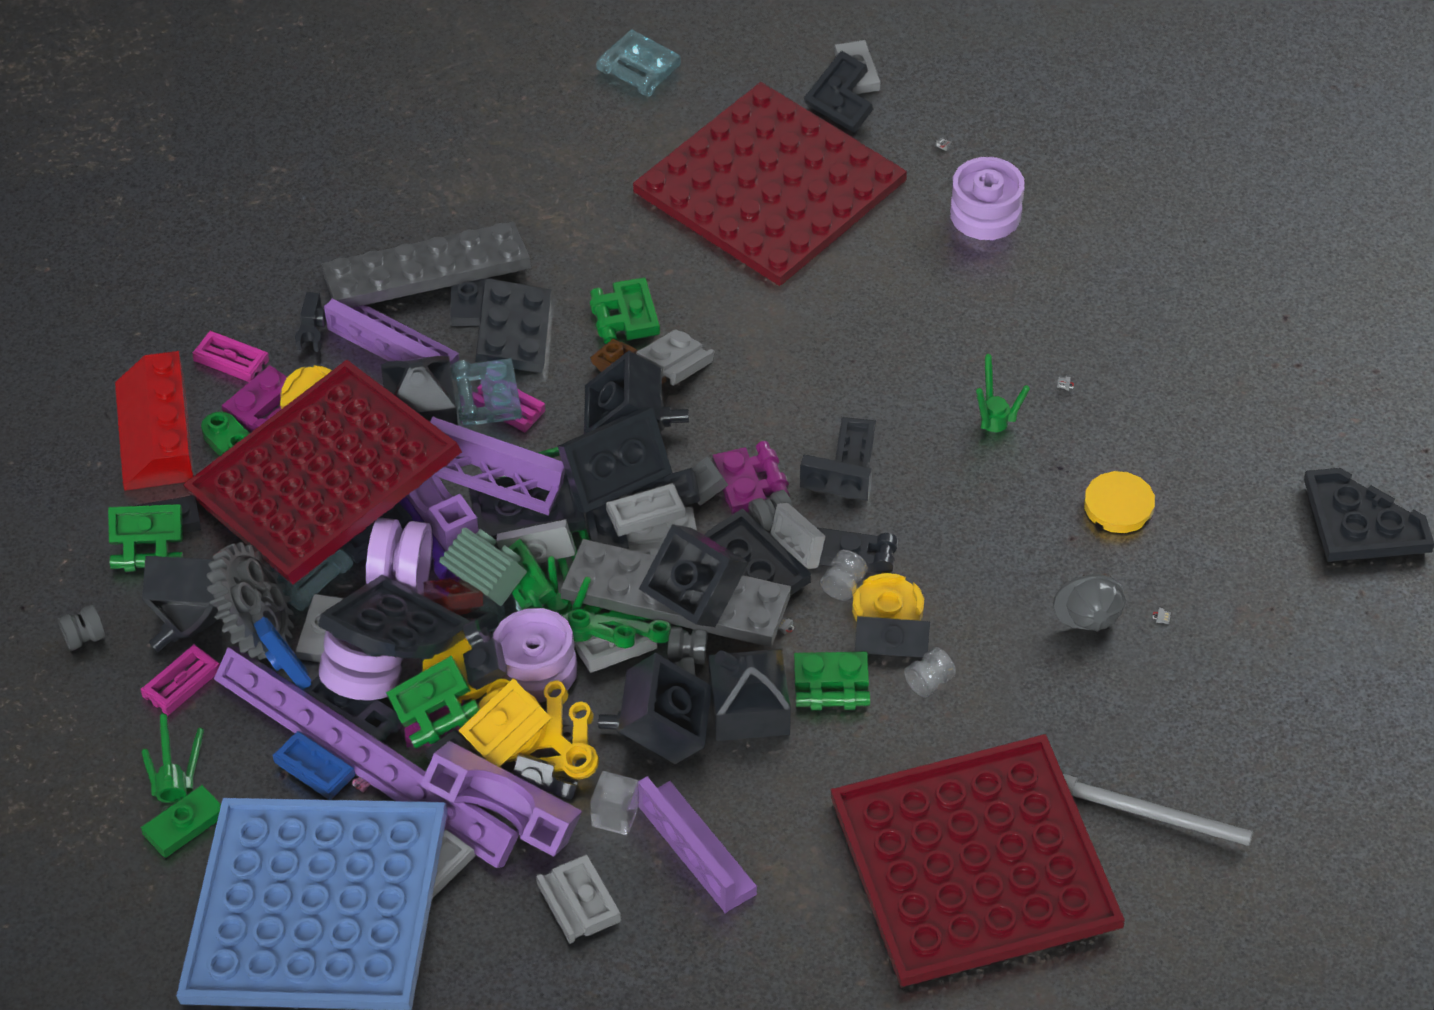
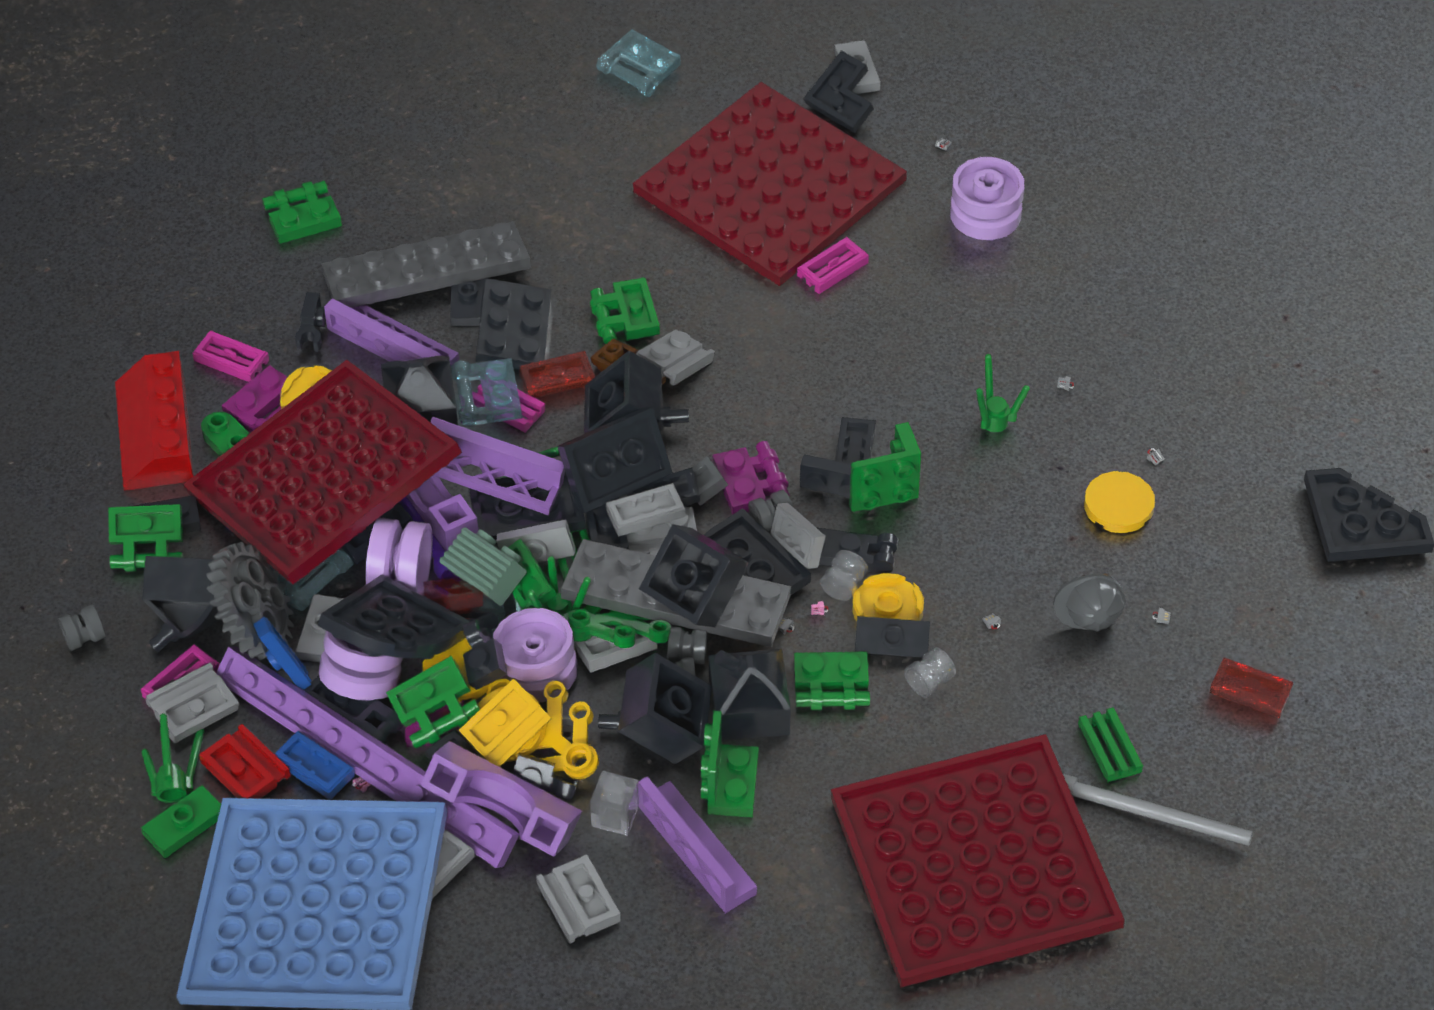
(193, 702): none -> light grey plate
(244, 764): none -> red plate
(305, 218): none -> green plate
(556, 374): none -> clear red plate
(728, 773): none -> green bracket
(818, 608): none -> bright pink piece
(837, 267): none -> dark pink tile
(887, 477): none -> green bracket
(991, 621): none -> light grey piece
(1100, 721): none -> green tile
(1155, 457): none -> light grey piece
(1251, 687): none -> clear red plate

